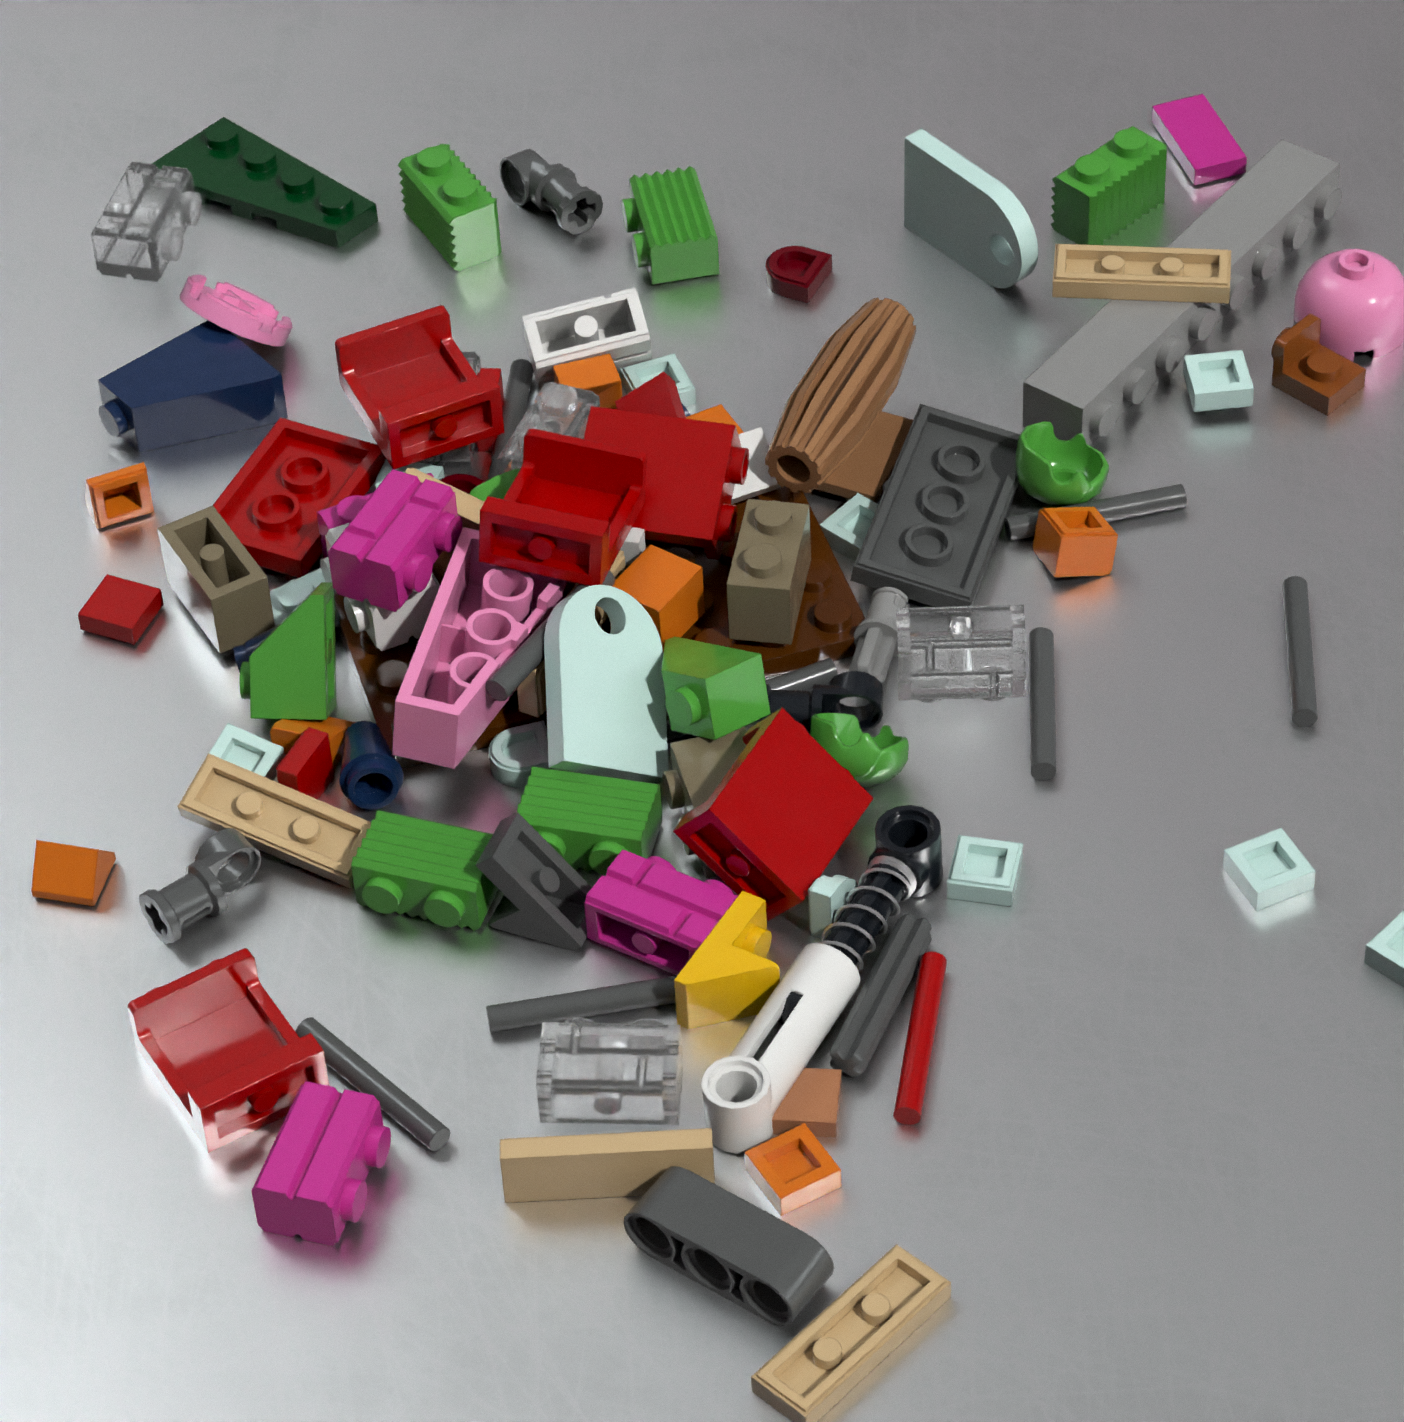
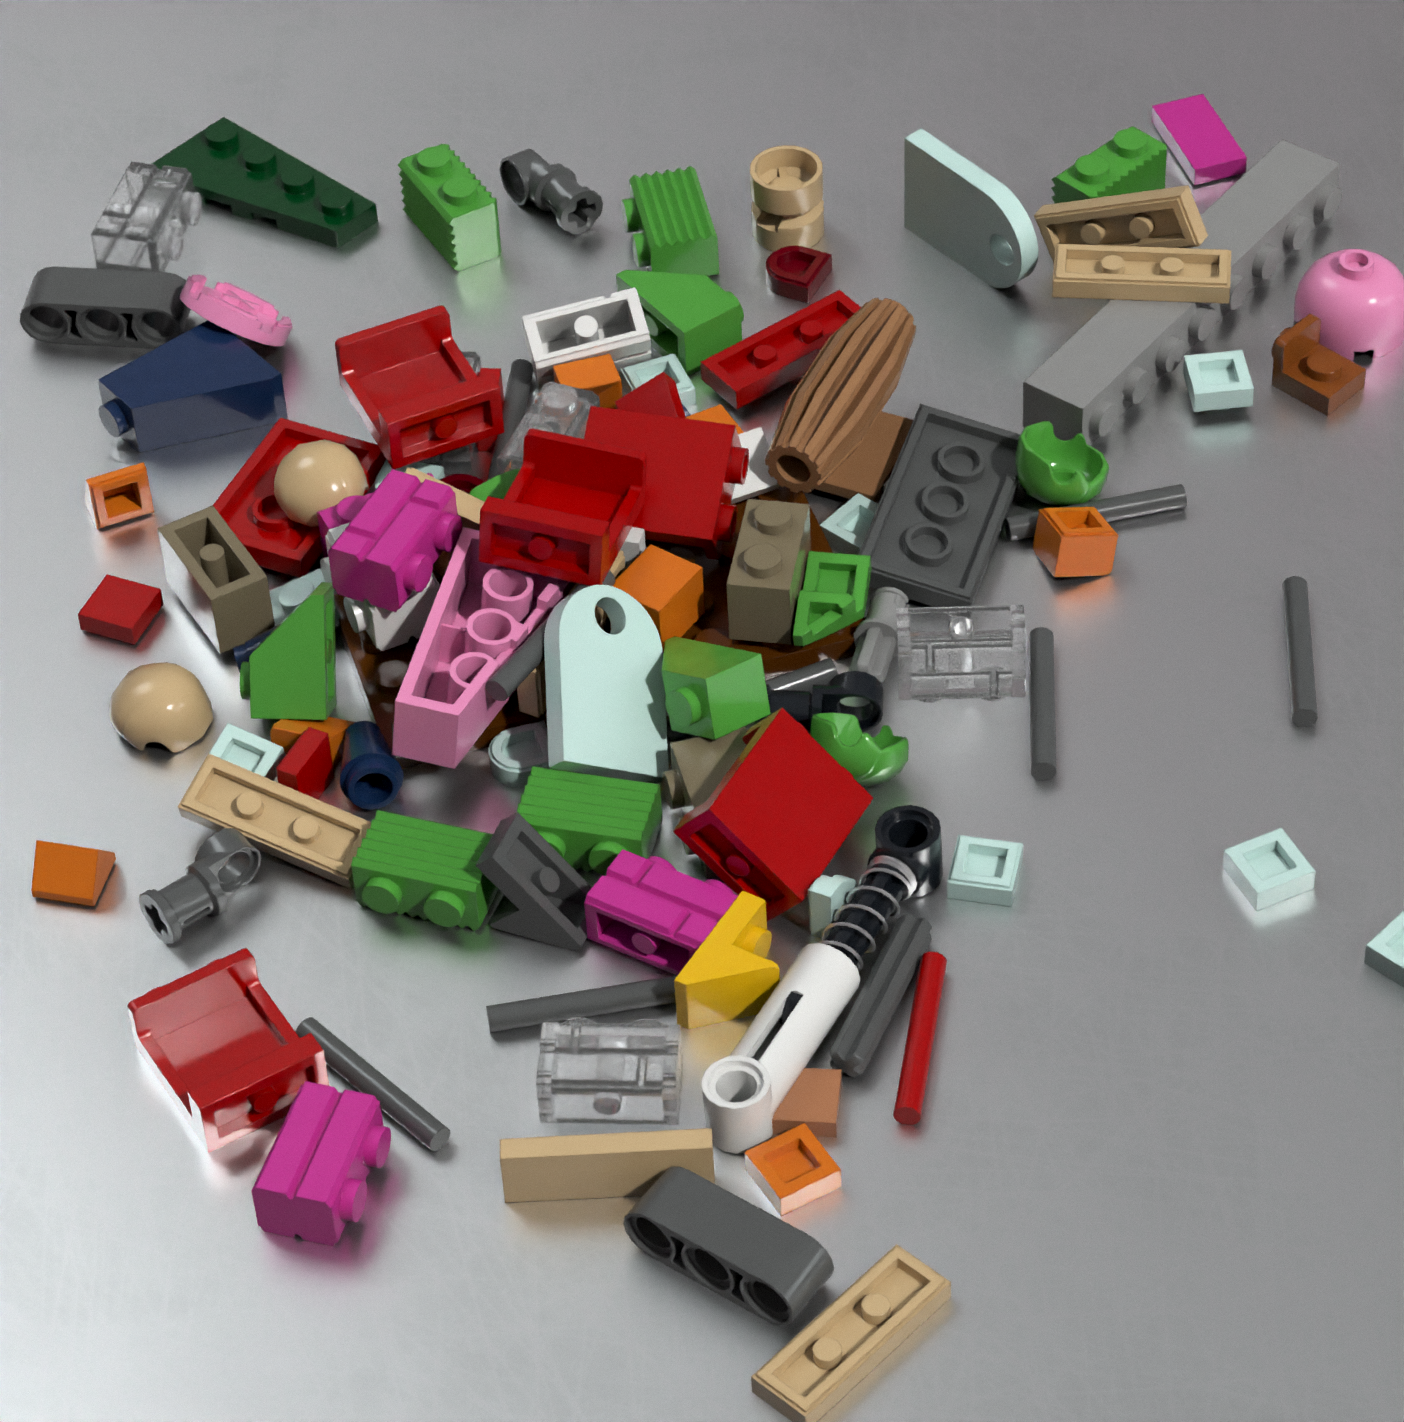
(104, 307): none -> dark grey beam
(160, 706): none -> tan hair
(317, 478): none -> tan hair
(685, 314): none -> bright green slope
(776, 352): none -> red plate
(787, 197): none -> tan wheel
(831, 595): none -> bright green slope
(1133, 219): none -> tan tile

